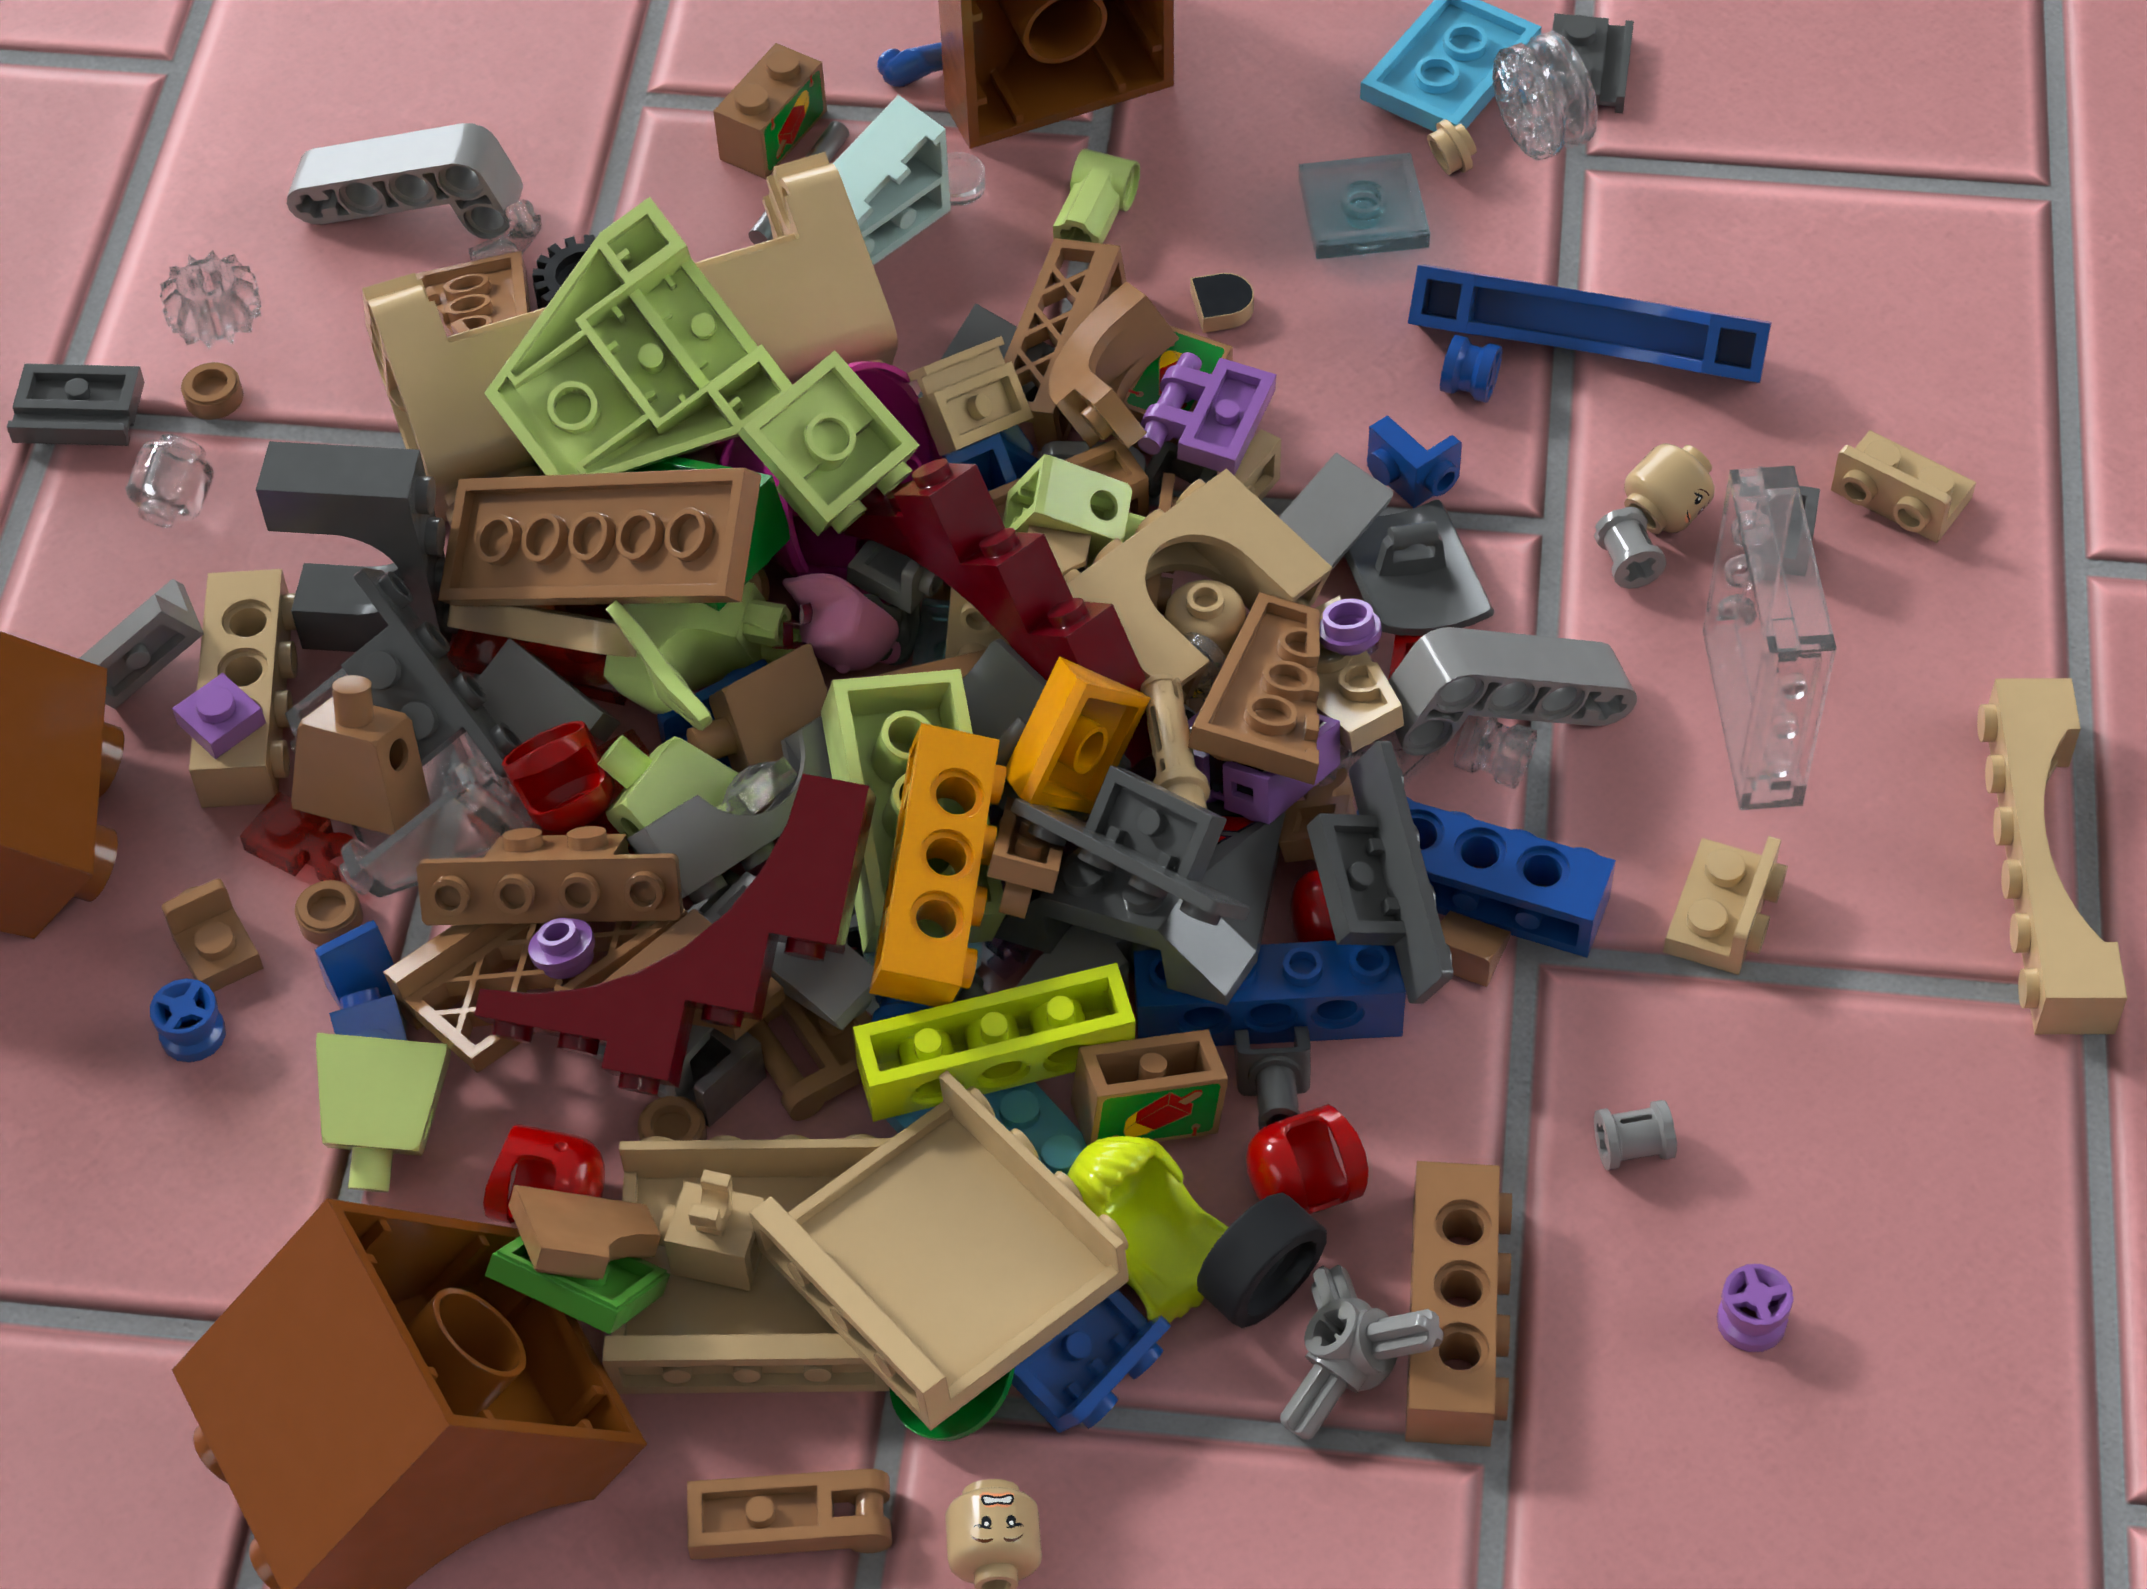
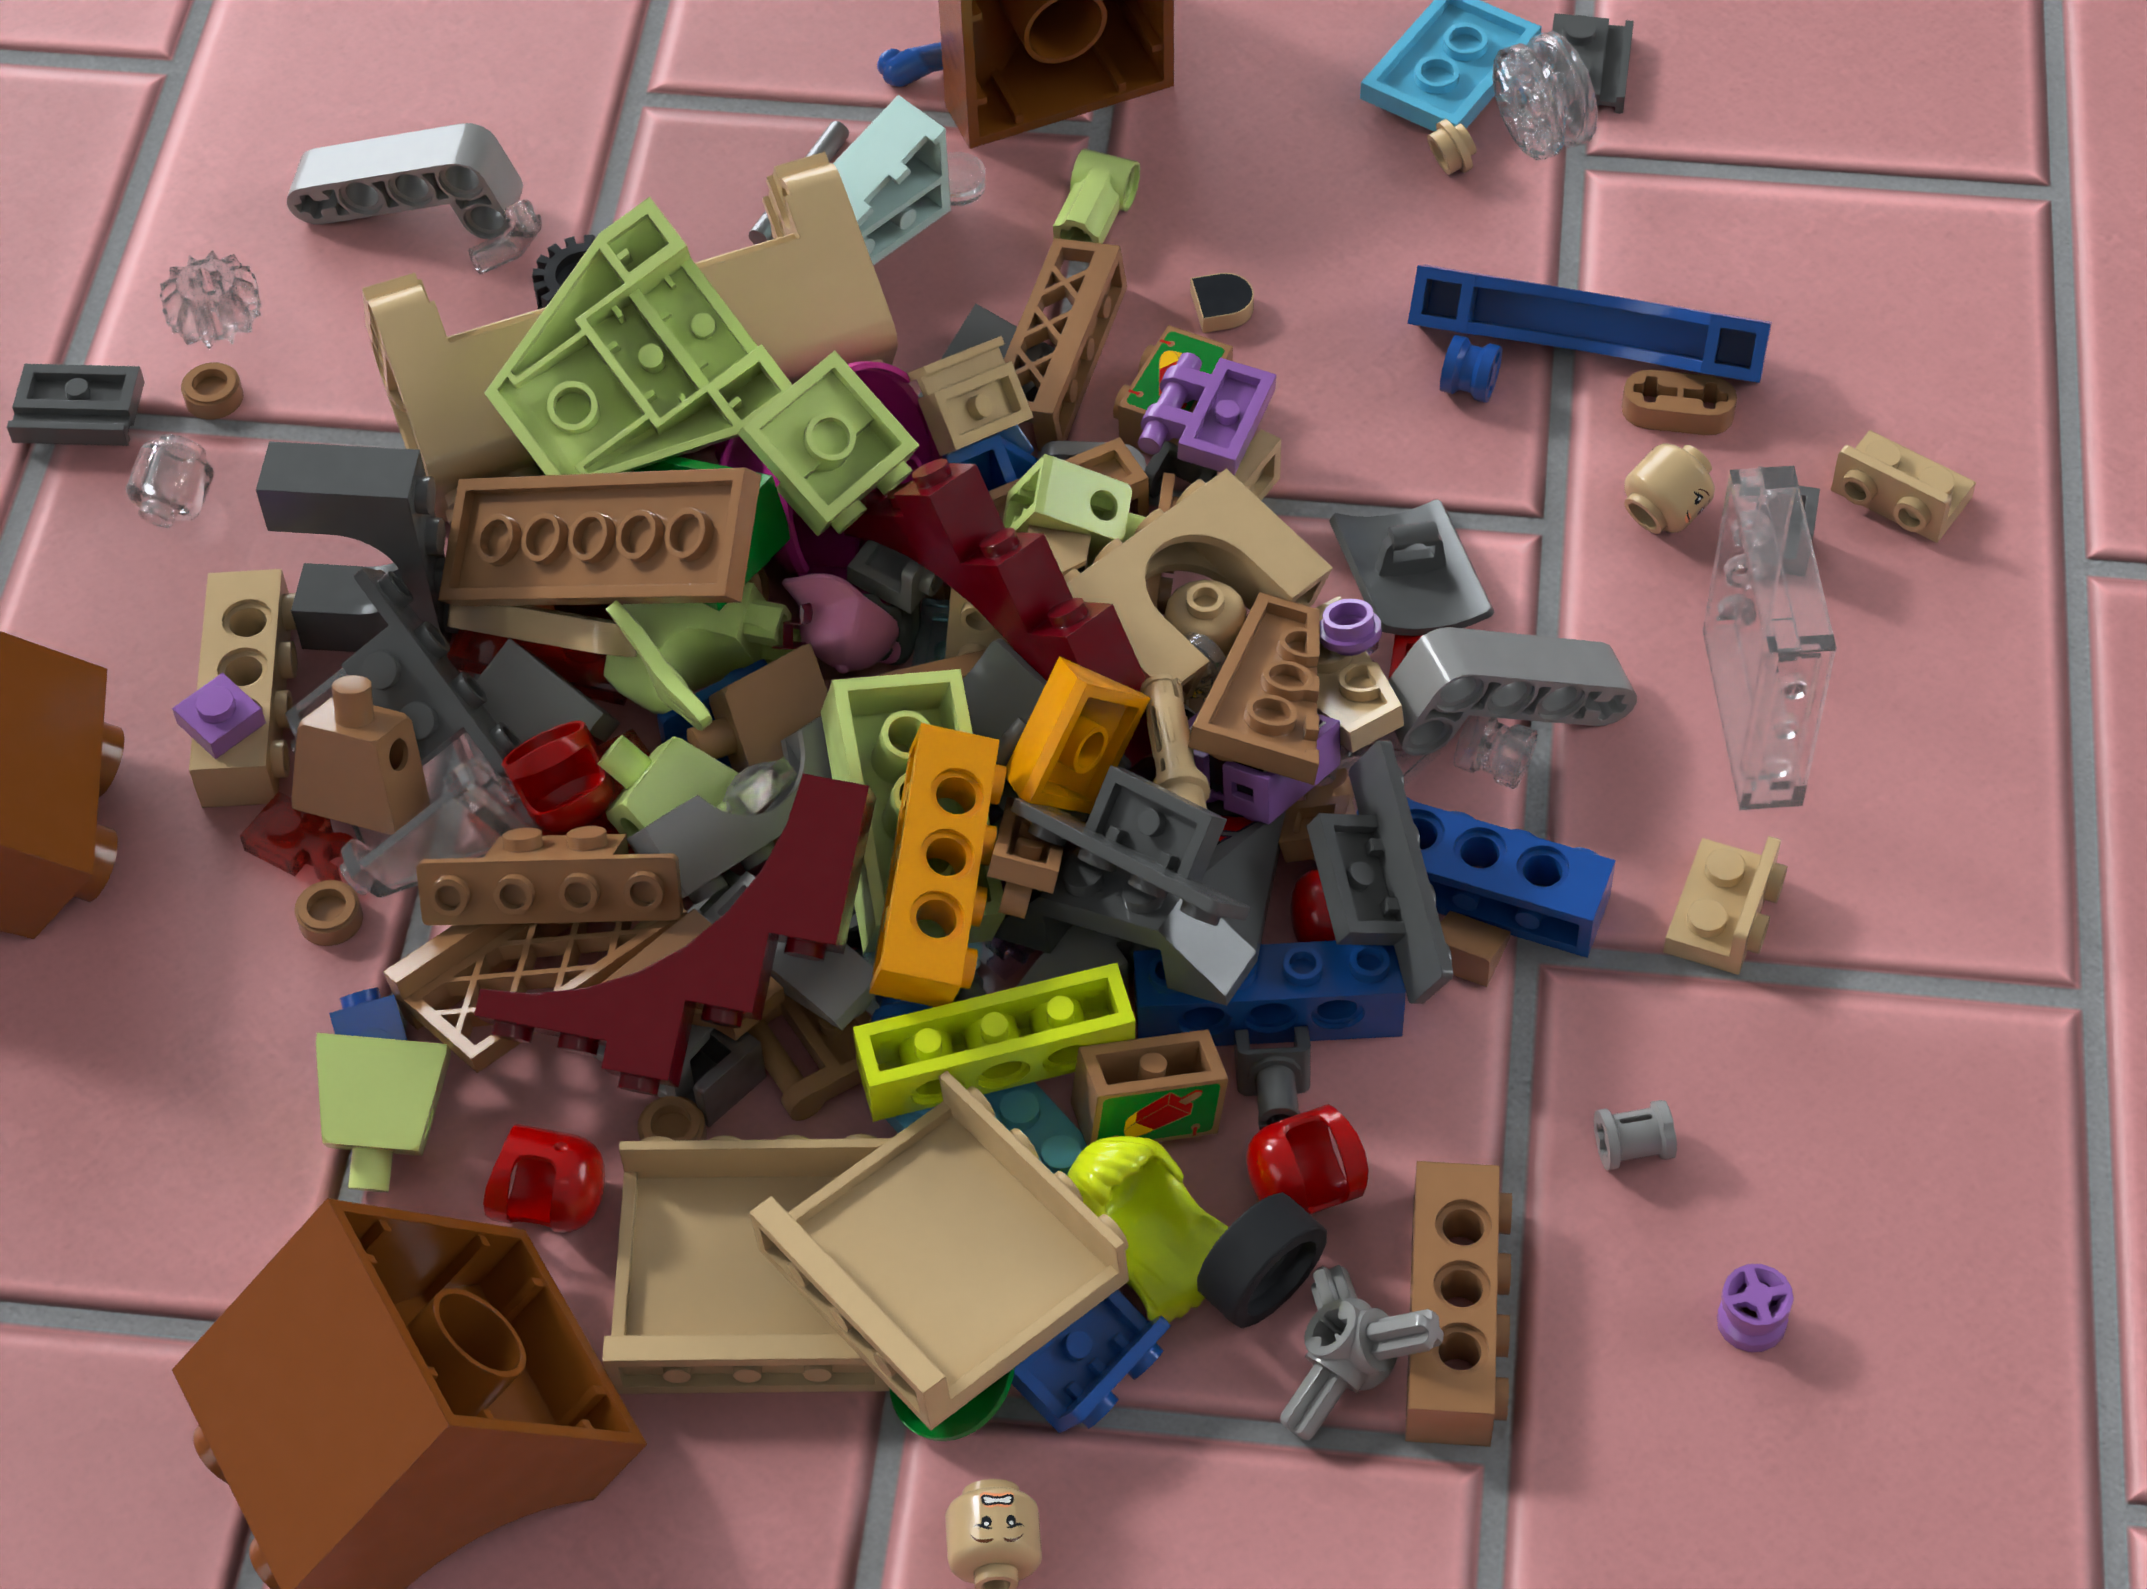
(146, 642): light grey panel -> none
(183, 1004): blue wheel -> none
(211, 935): medium nougat bracket -> none
(355, 962): blue slope -> none
(478, 291): medium nougat wing -> none
(562, 947): medium lavender plate -> none
(580, 1232): medium nougat tile -> none
(605, 1304): bright green plate -> none
(712, 1233): tan brick -> none
(770, 110): medium nougat brick -> none
(788, 1514): medium nougat plate -> none
(1103, 363): medium nougat arch -> none
(1336, 508): light grey panel -> none
(1363, 206): clear light blue plate -> none
(1407, 466): blue bracket -> none
(1630, 548): light grey bush -> none
(1679, 402): none -> medium nougat beam
(2068, 970): tan arch -> none

